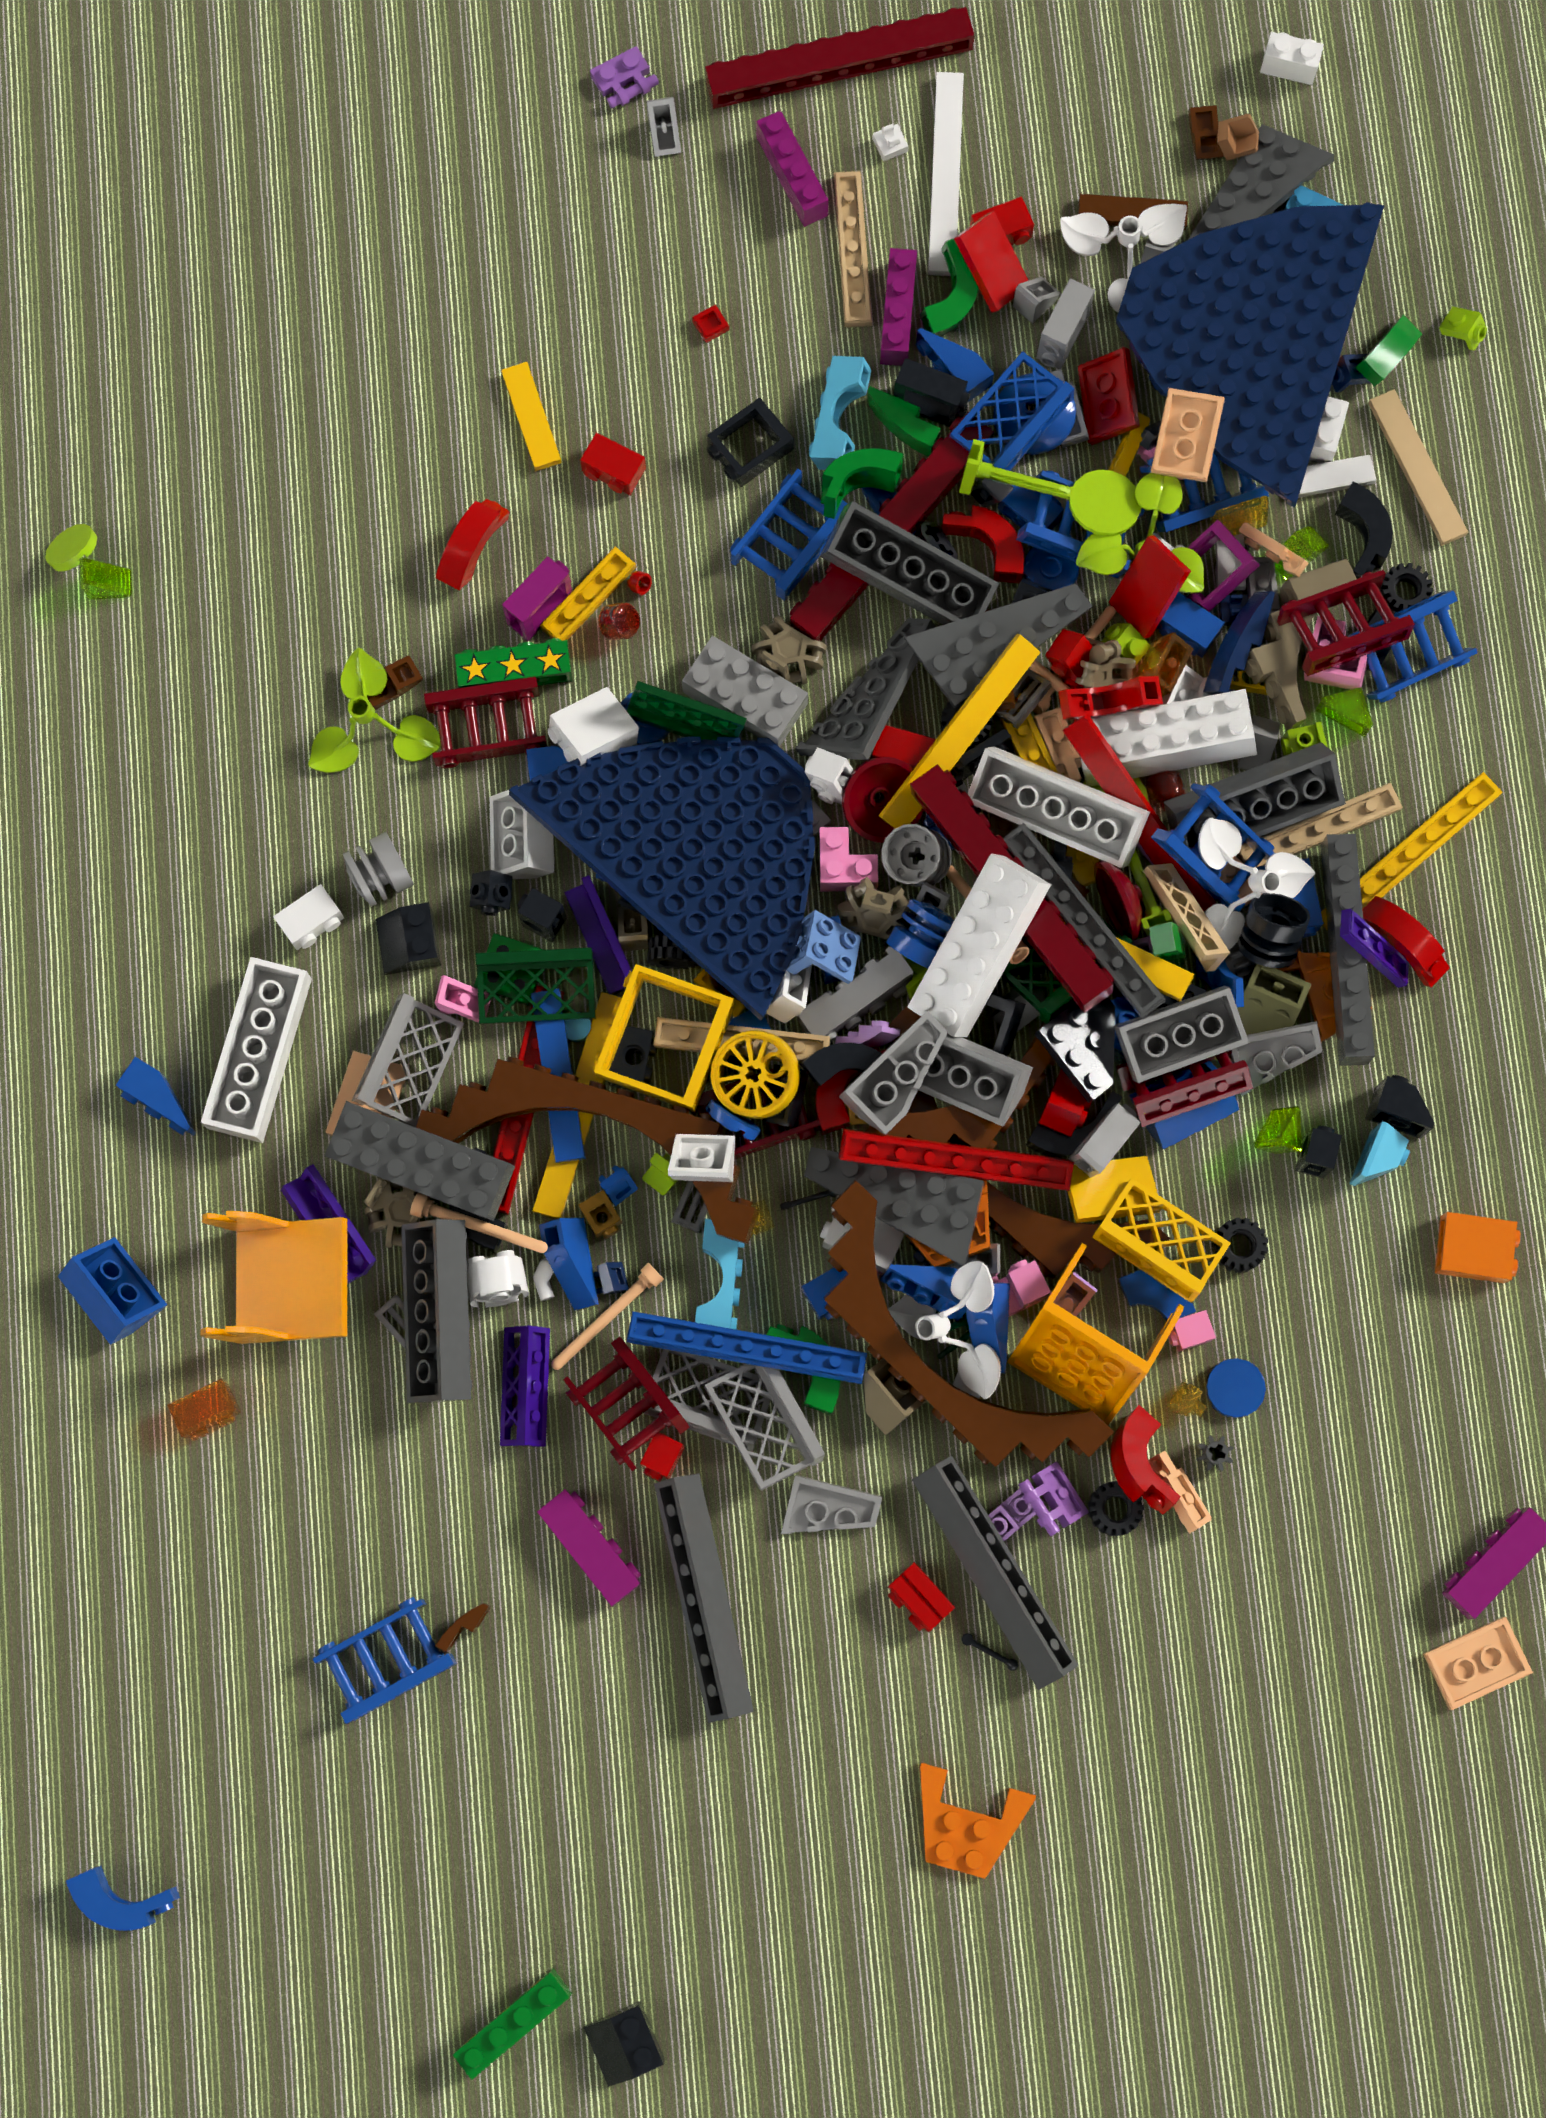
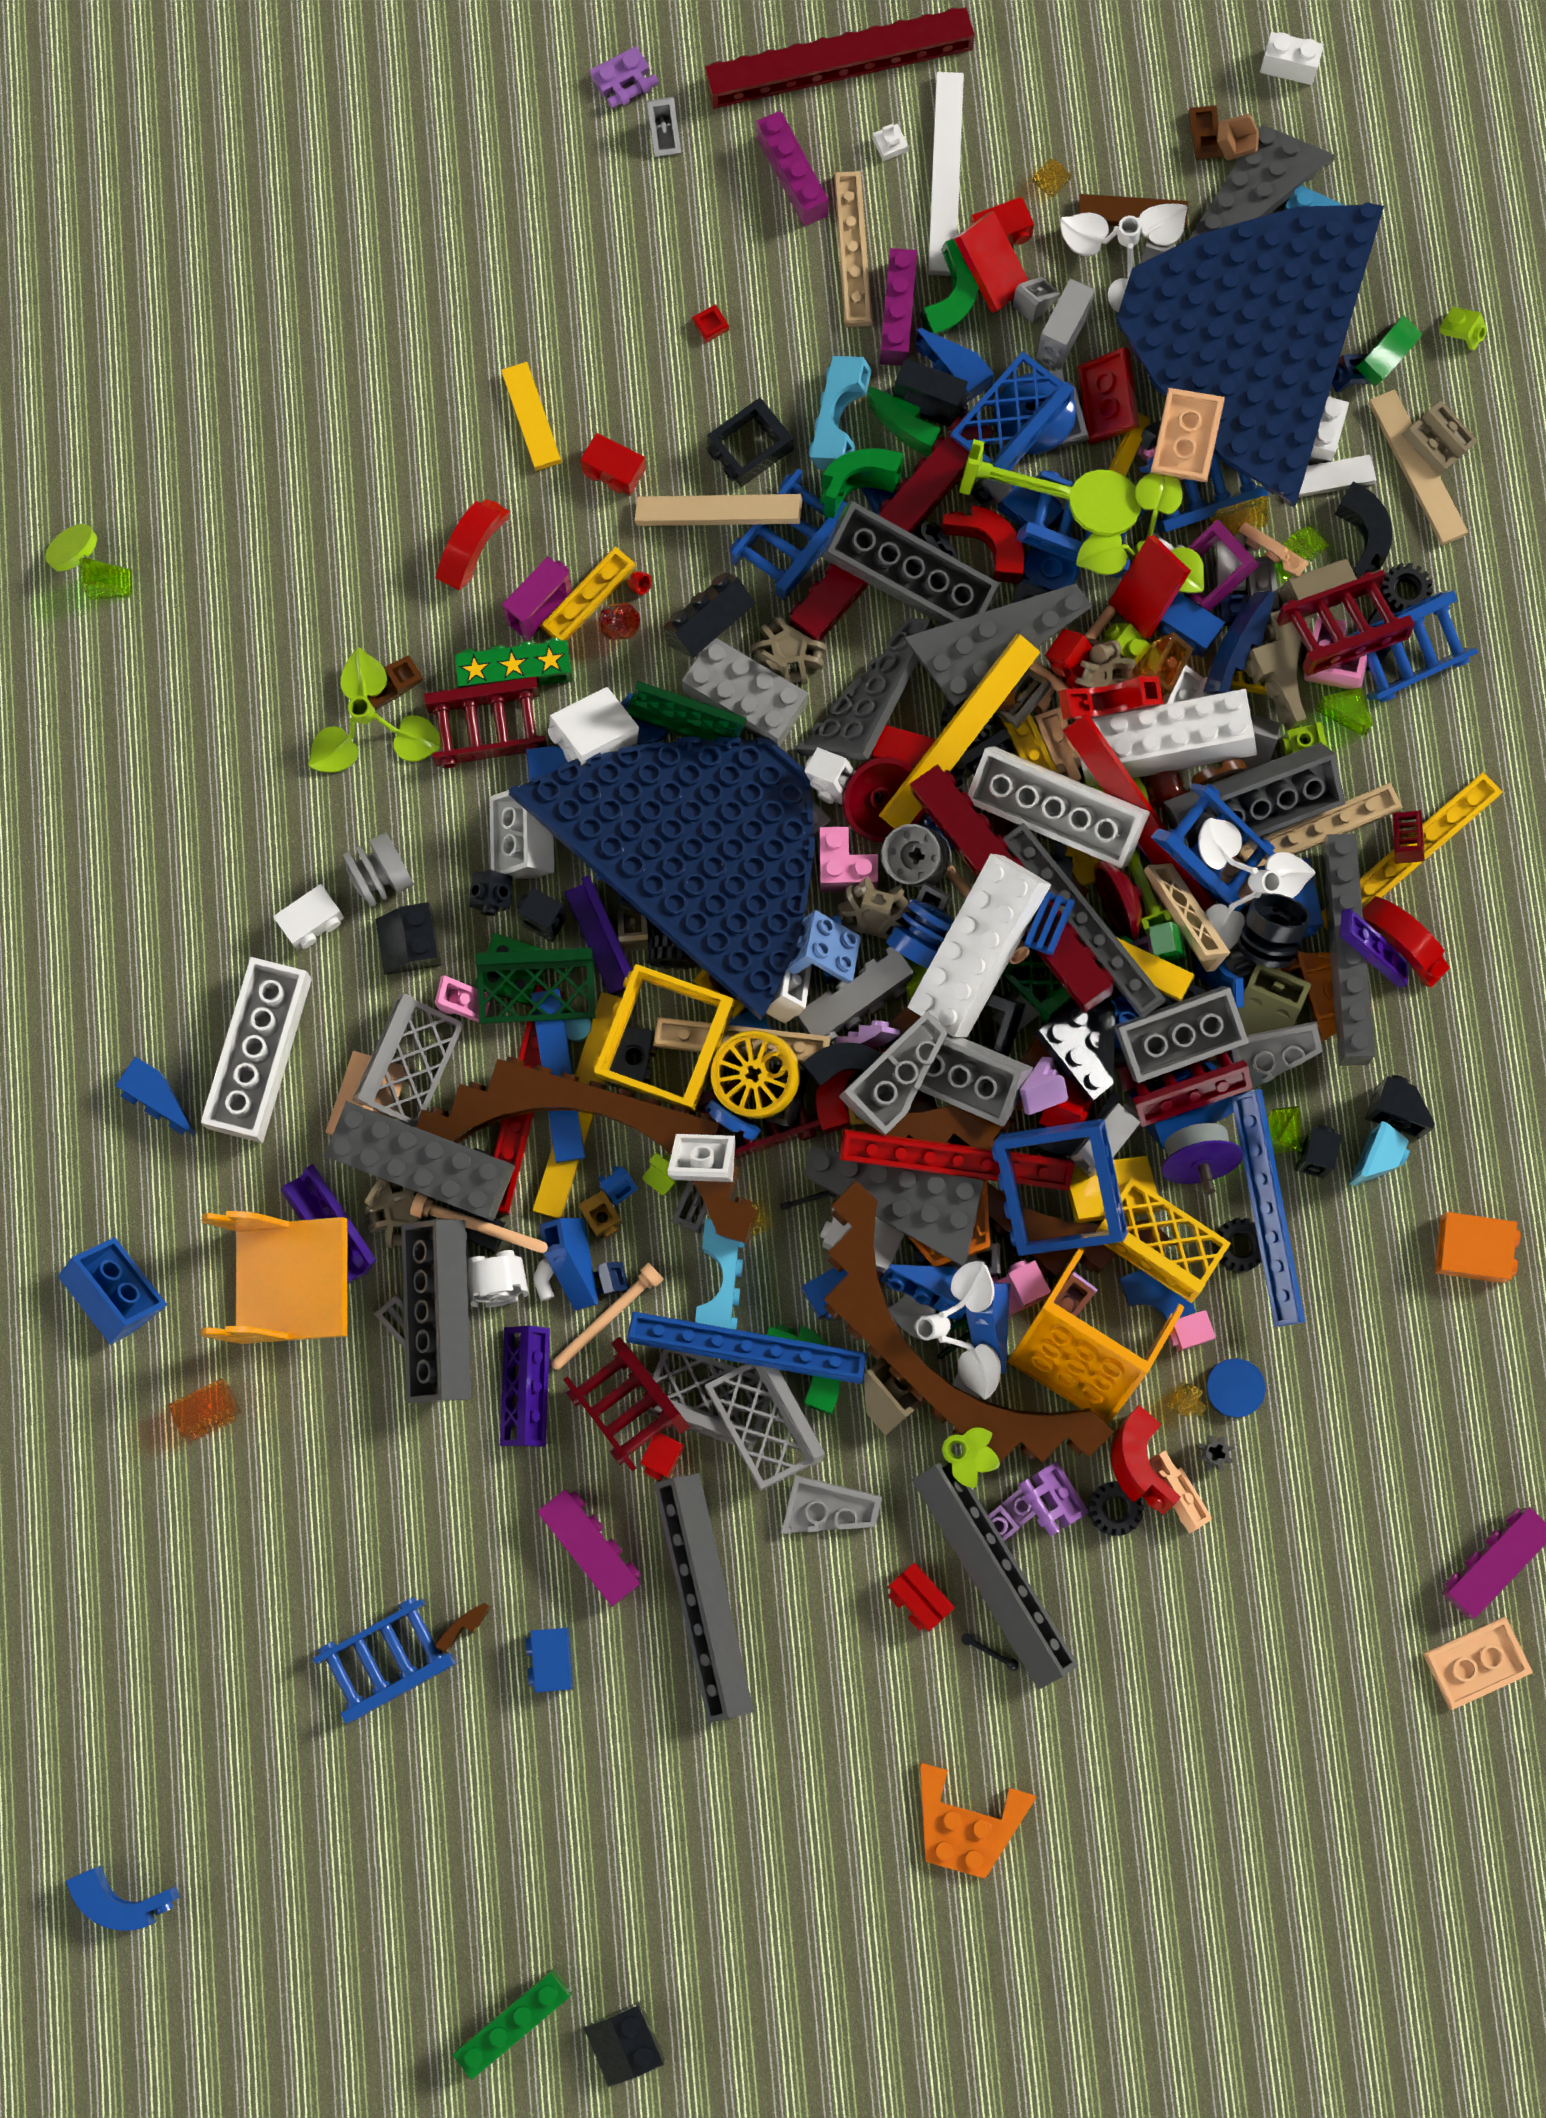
(550, 1660): none -> blue brick
(708, 615): none -> black slope
(718, 510): none -> tan tile
(974, 1458): none -> lime plate
(1043, 1087): none -> lavender slope
(1051, 177): none -> clear yellow tile
(1057, 900): none -> blue tile
(1106, 1175): none -> blue window
(1200, 1155): none -> dark purple piece
(1211, 775): none -> reddish brown tile
(1268, 1208): none -> blue tile
(1408, 853): none -> dark red slope
(1440, 437): none -> dark tan slope

